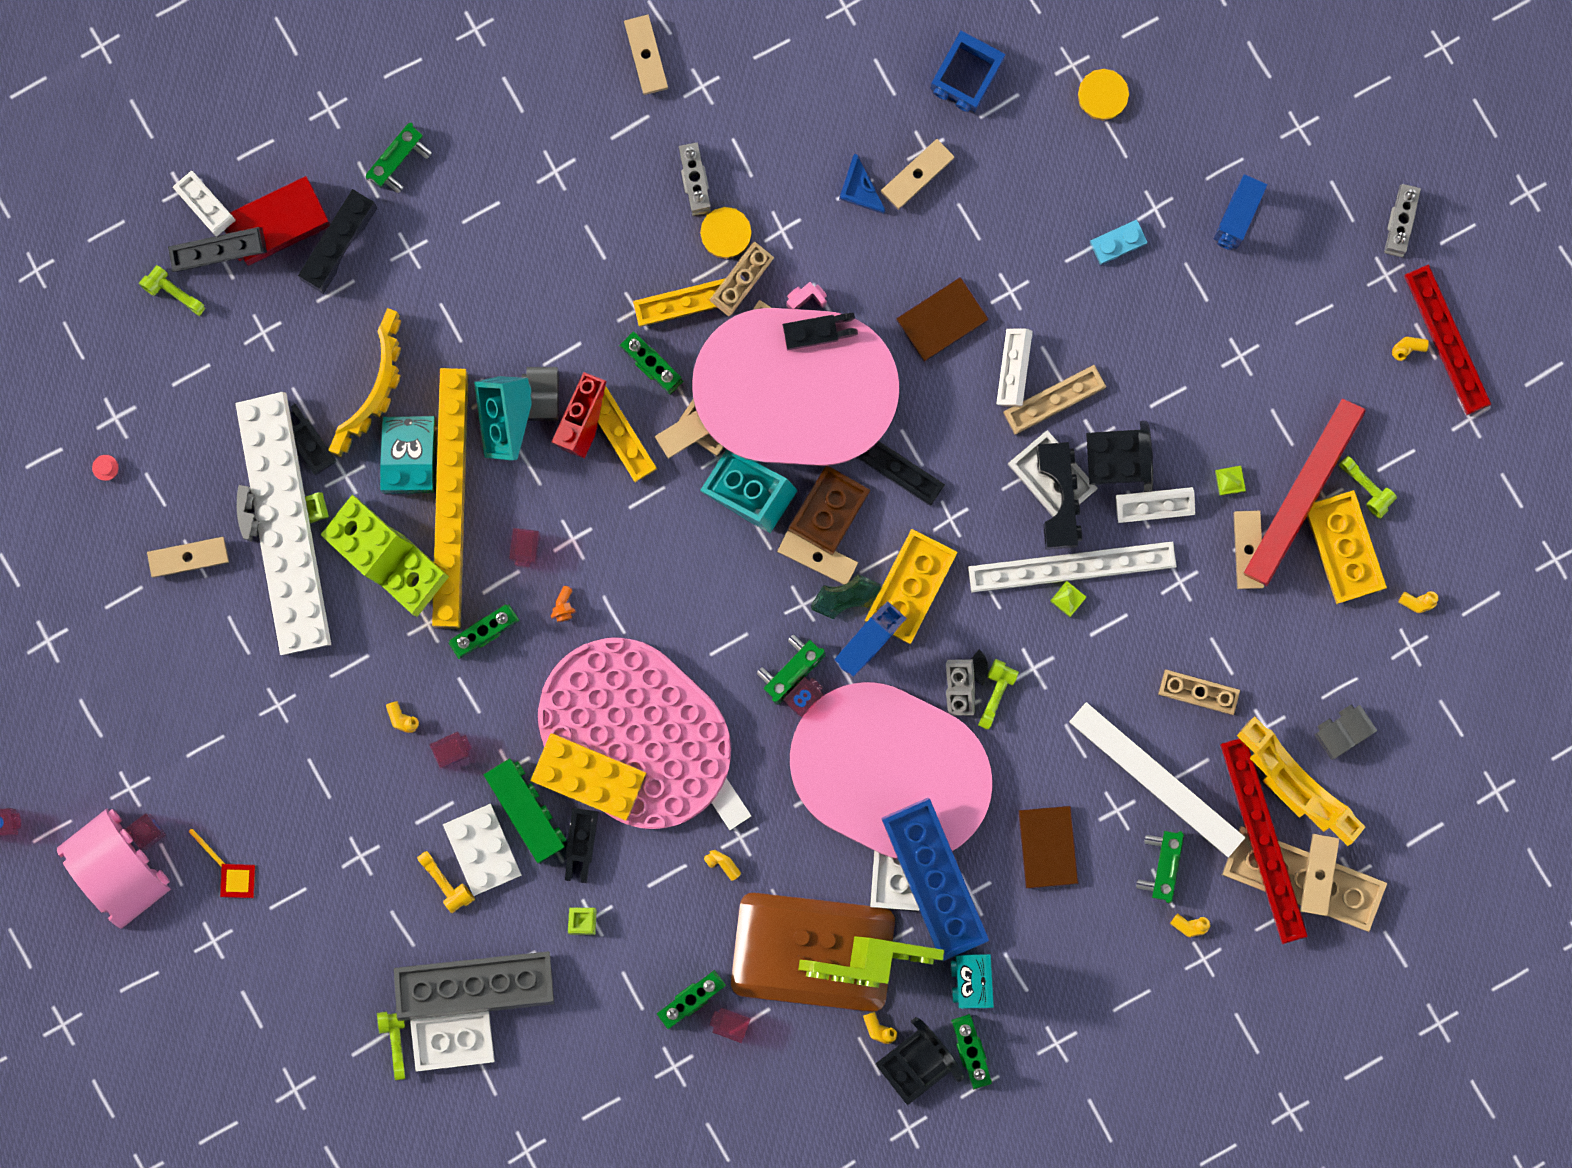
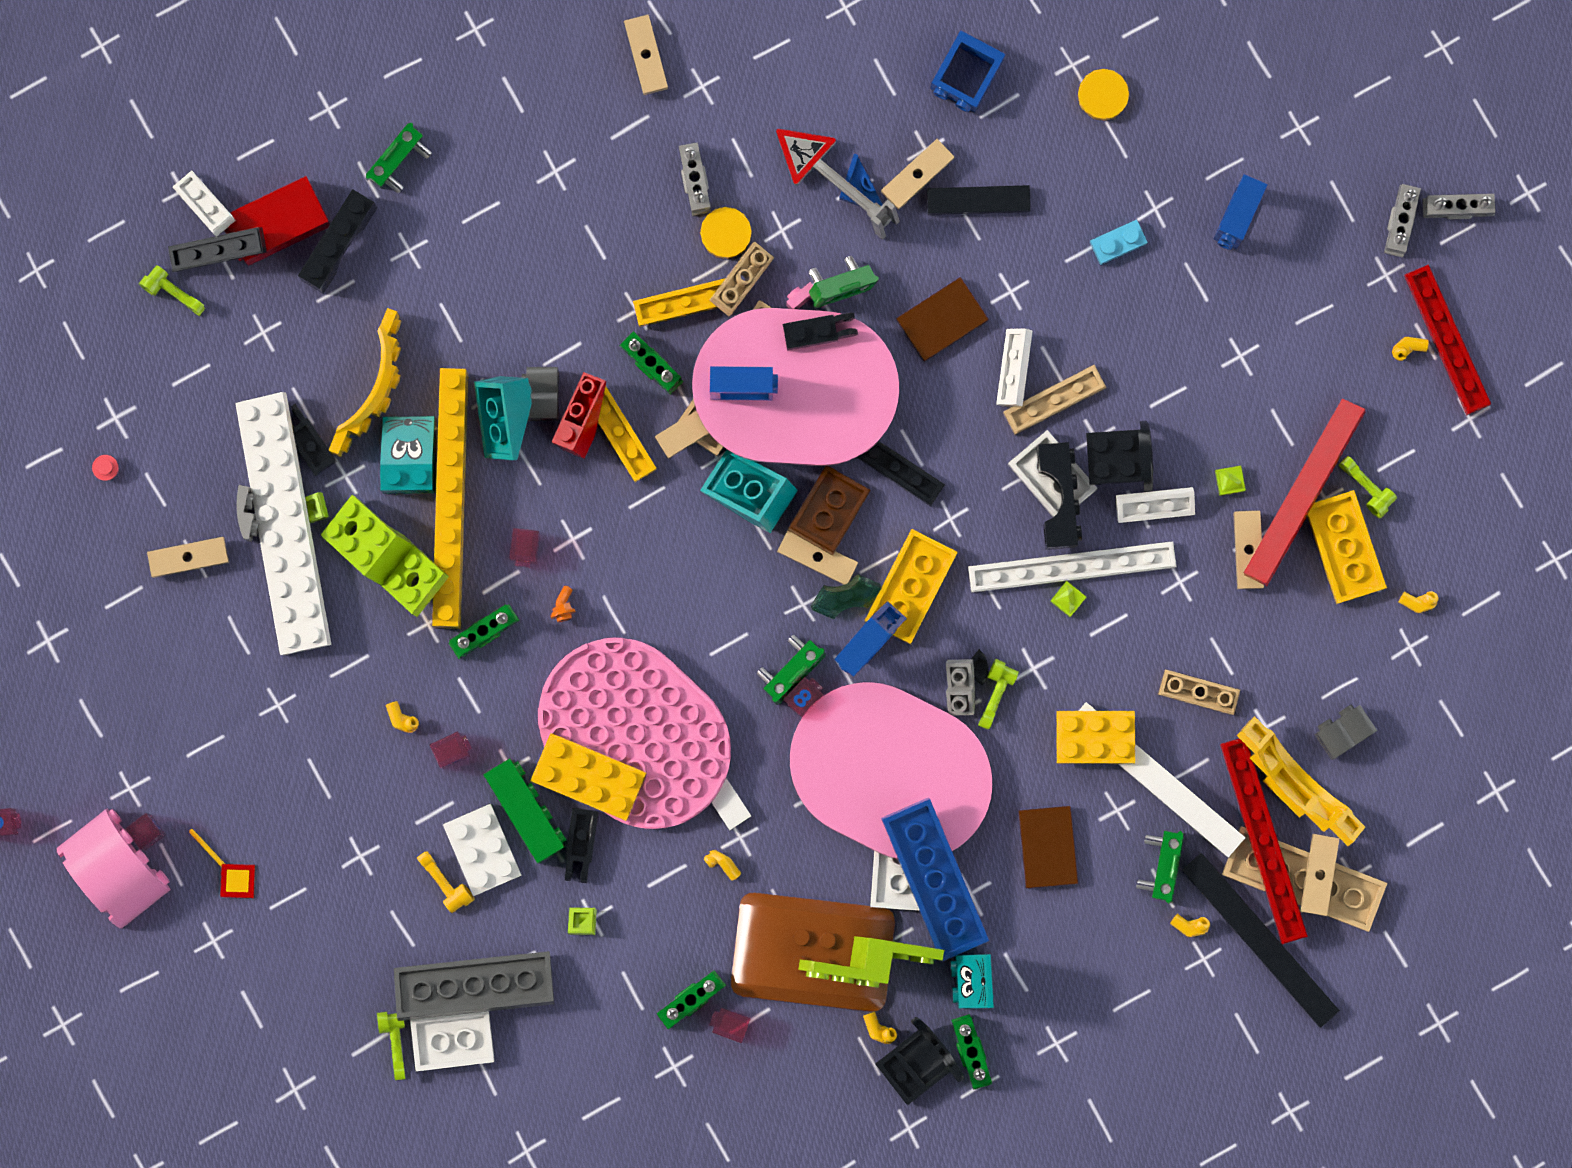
(742, 383): none -> blue window
(805, 153): none -> light grey piece
(843, 285): none -> green piece
(978, 200): none -> black tile
(1095, 737): none -> yellow plate
(1260, 940): none -> black tile
(1435, 206): none -> light grey piece

